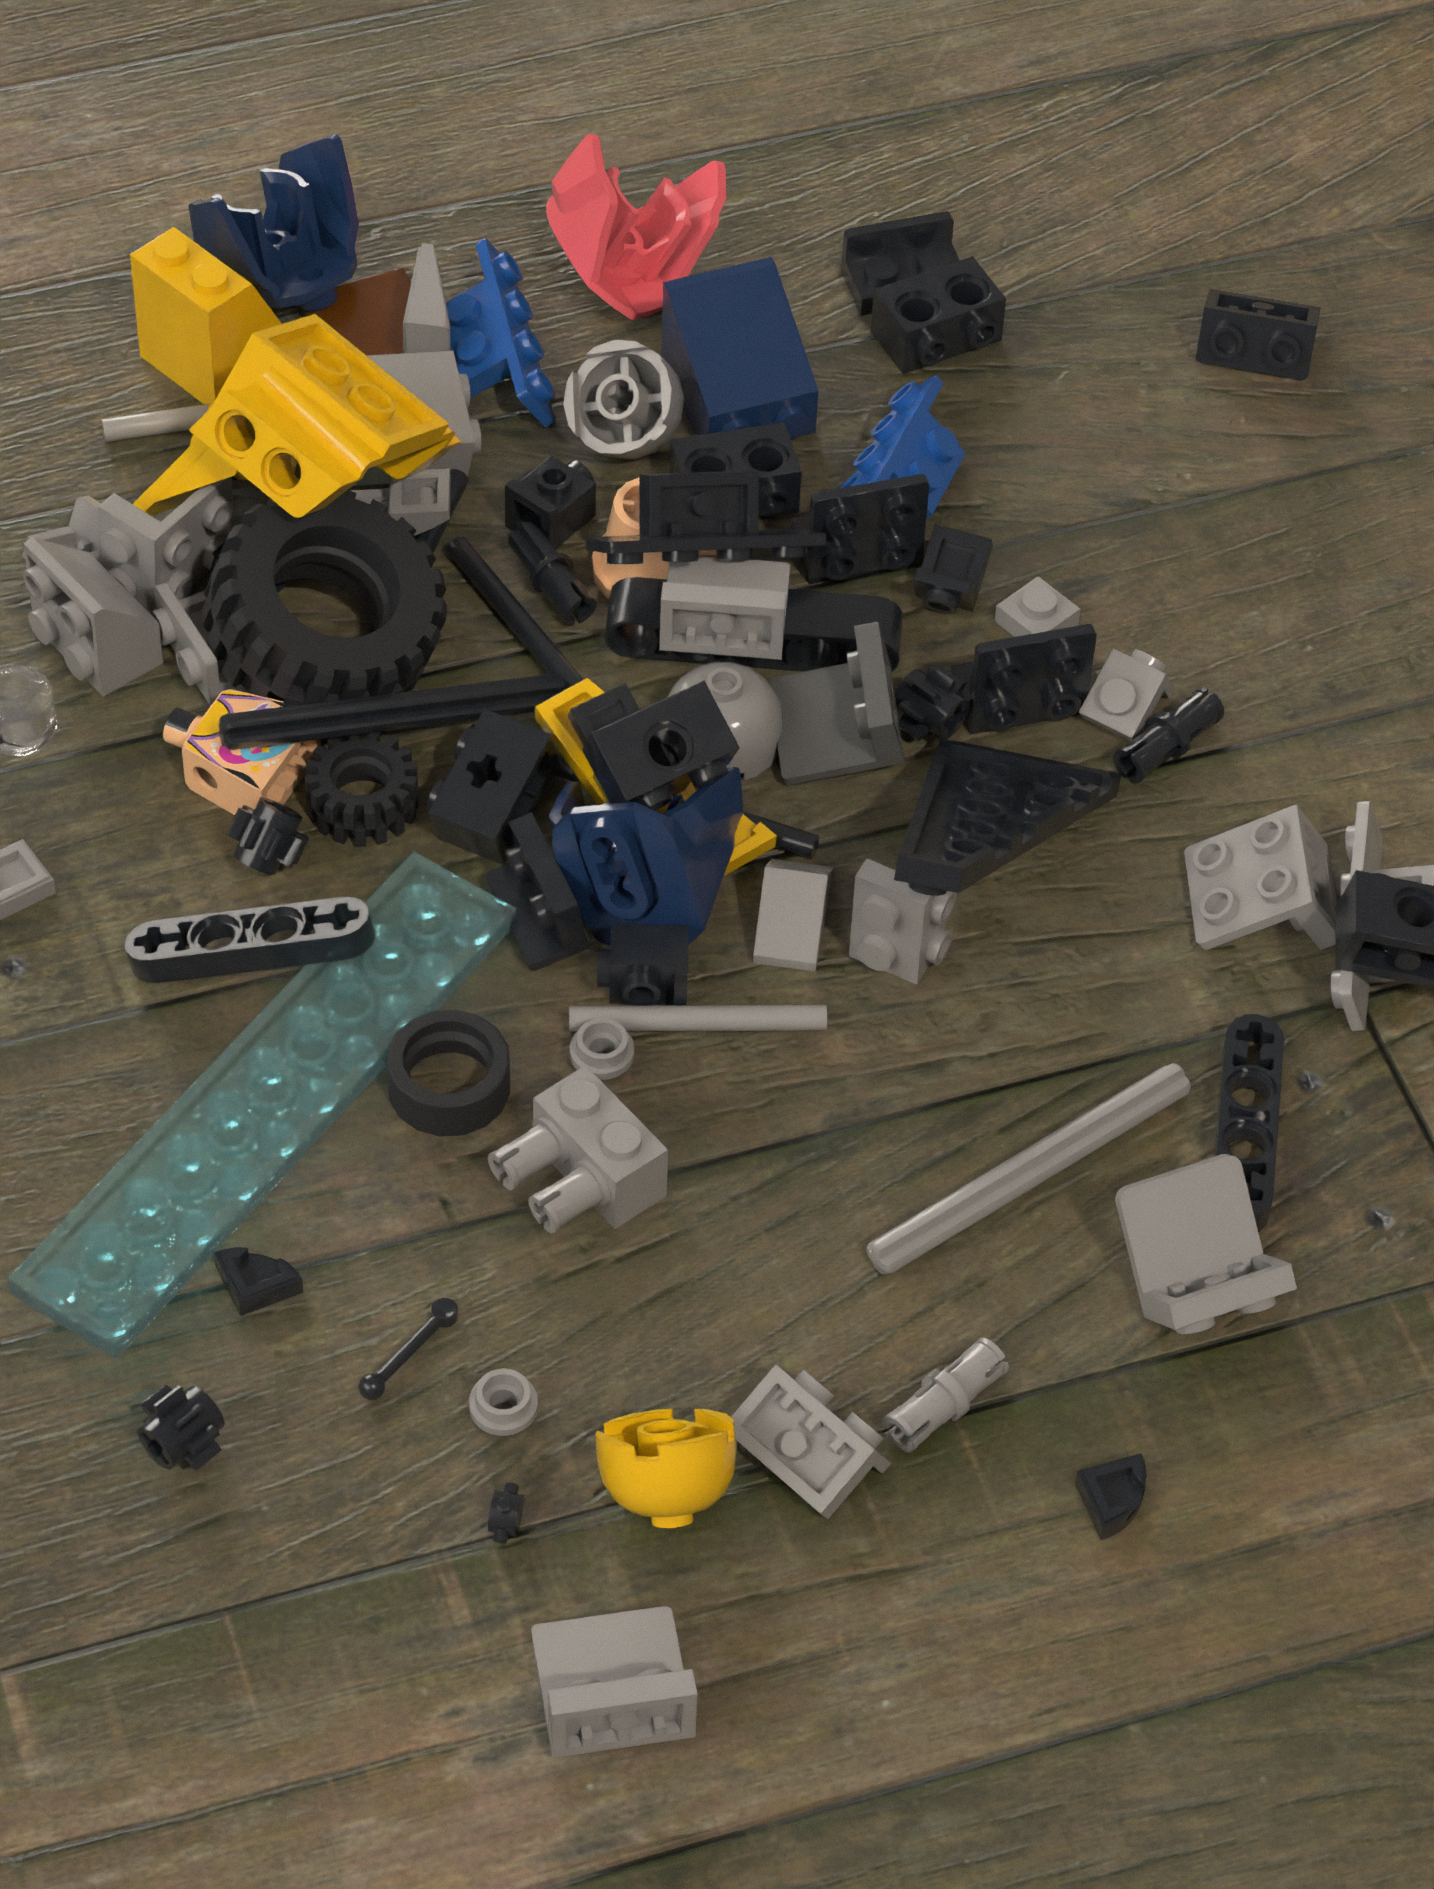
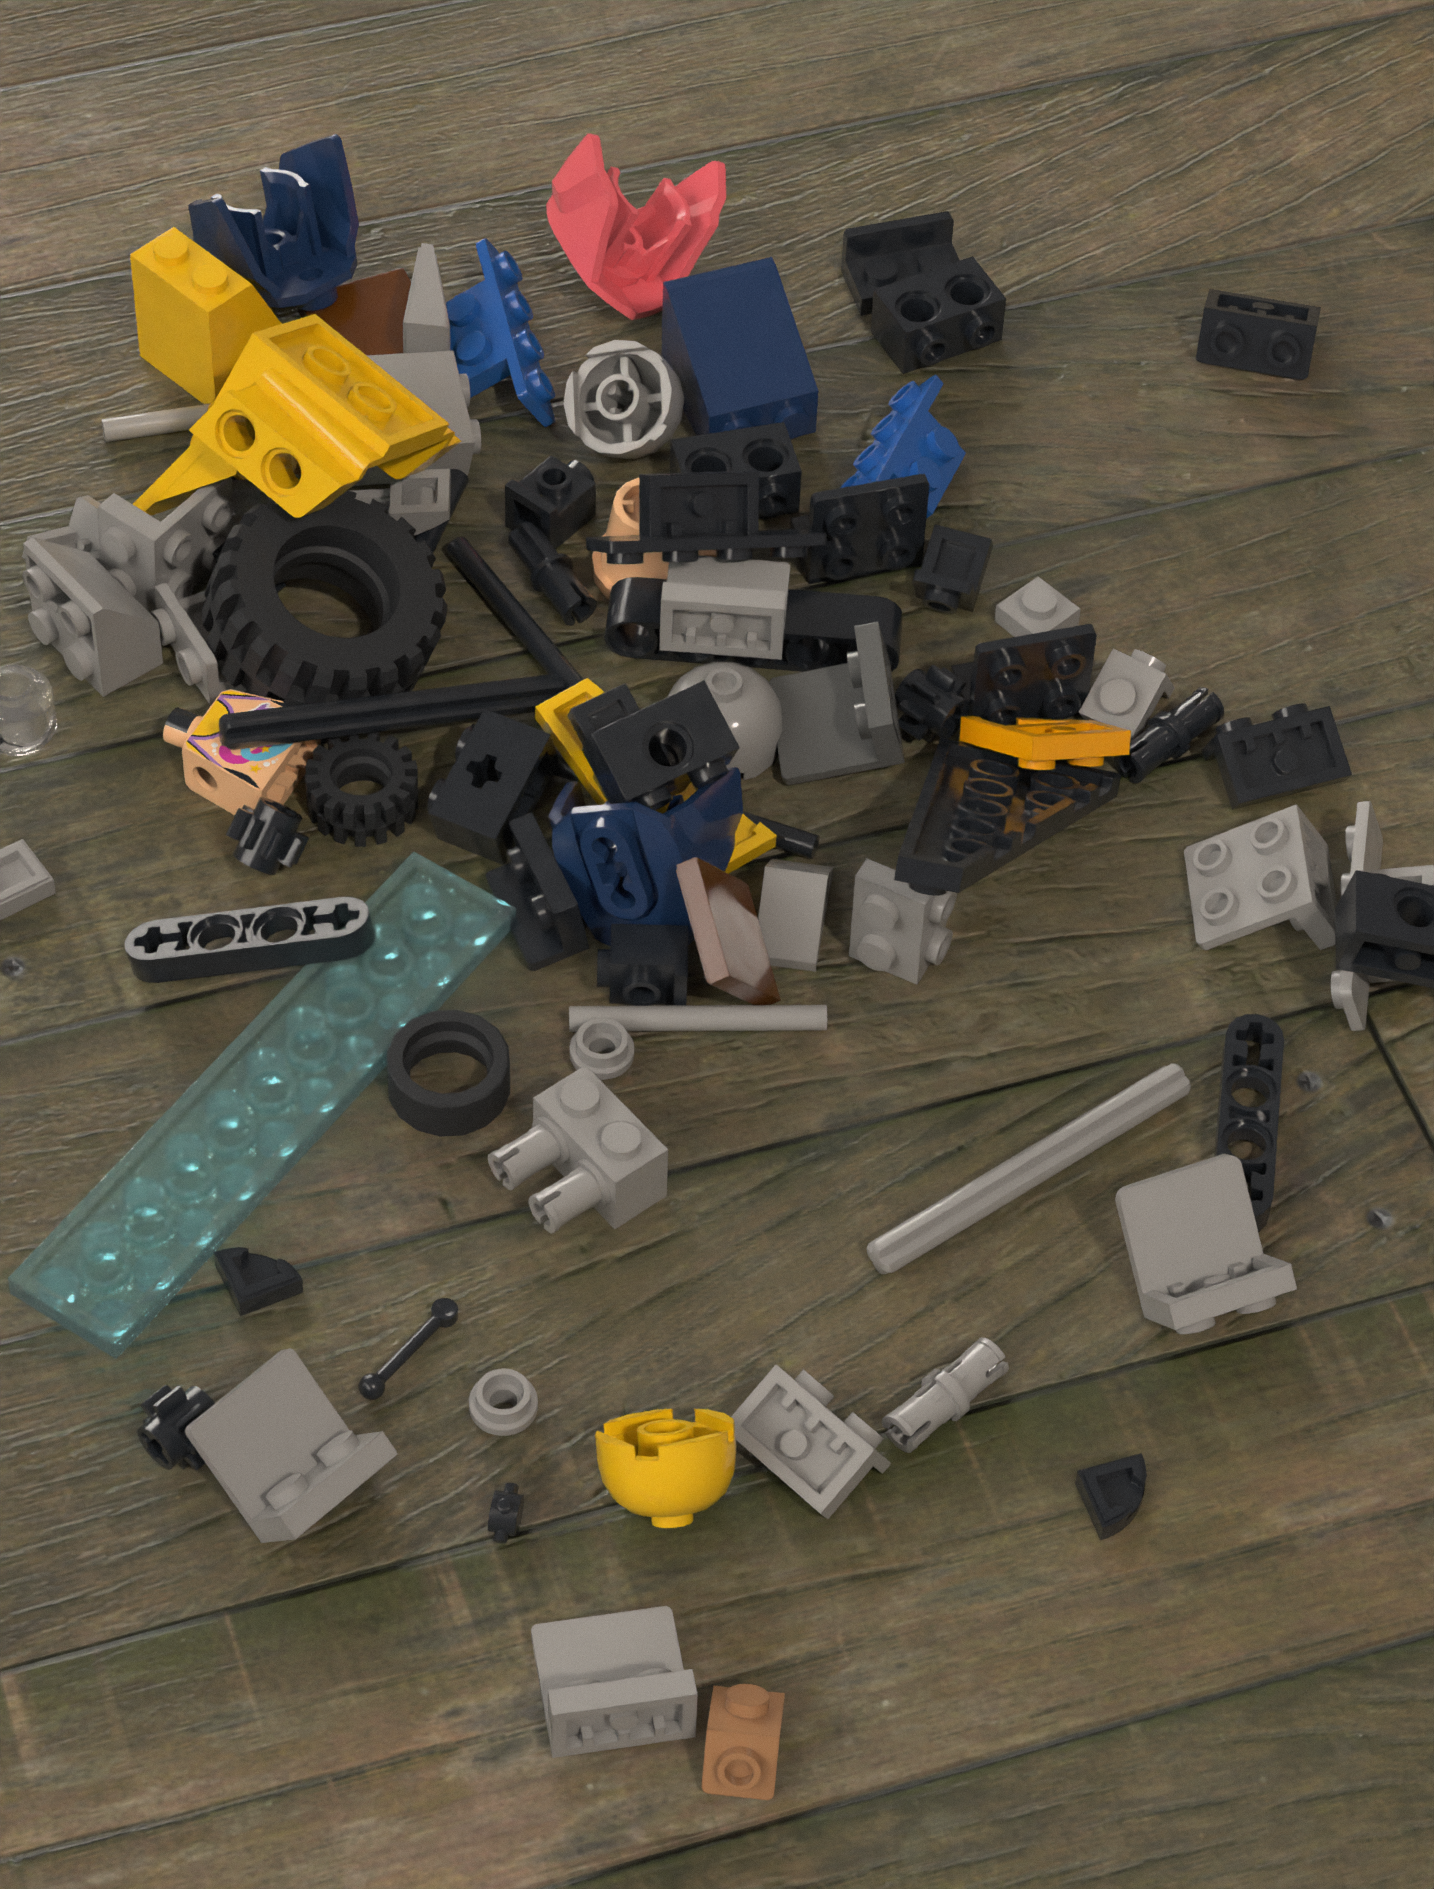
(284, 1449): none -> light grey bracket
(727, 932): none -> tile
(742, 1742): none -> medium nougat bracket
(1043, 741): none -> light orange wing
(1278, 756): none -> black bracket

